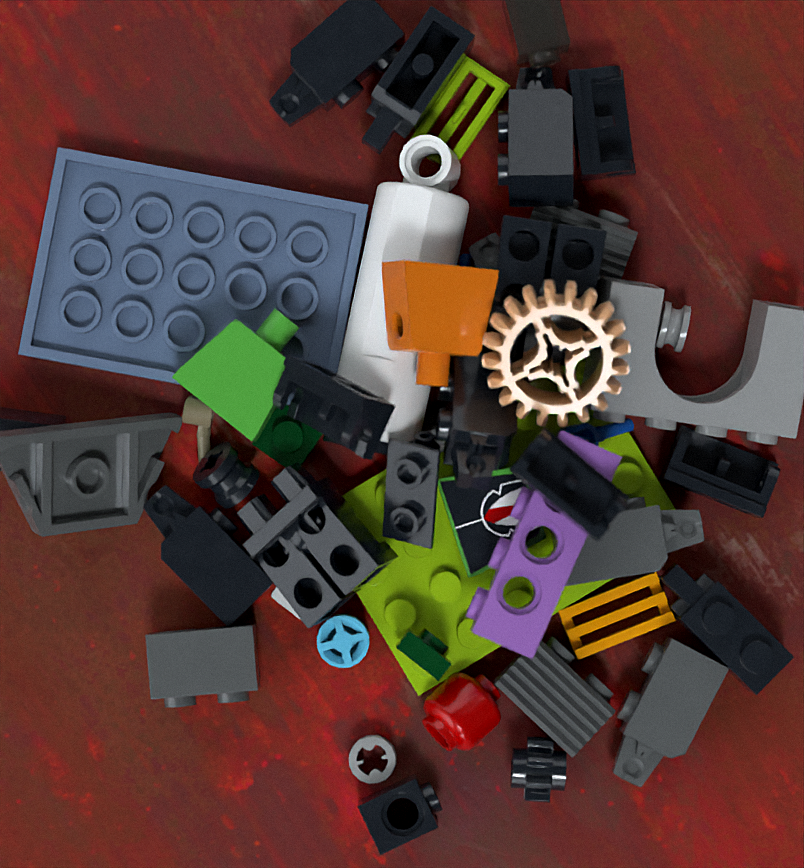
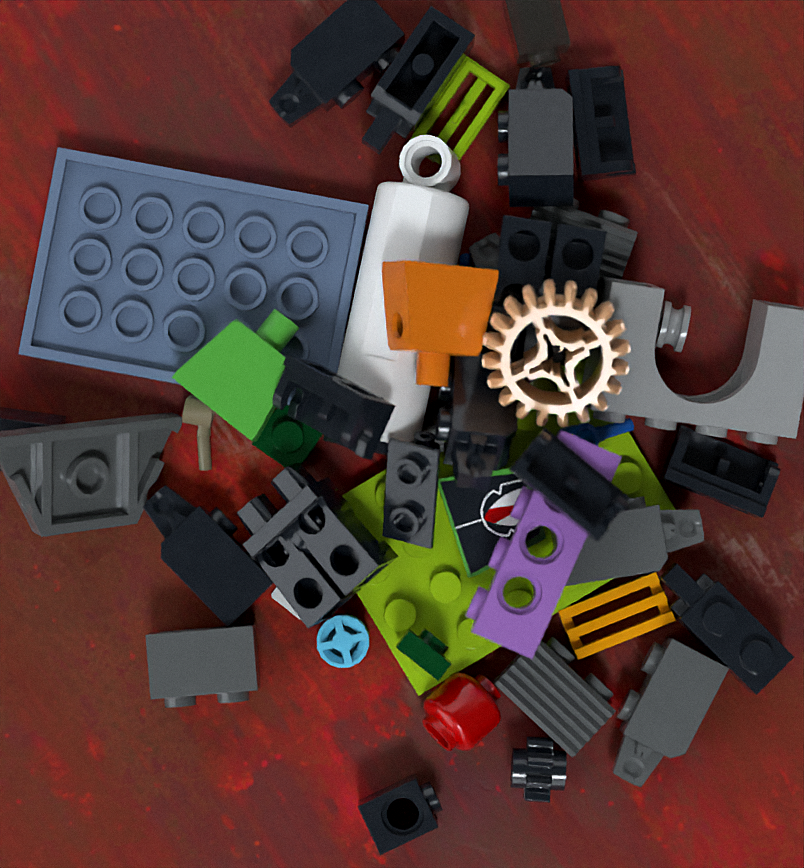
(226, 475): black wheel -> none
(368, 743): light grey bush -> none

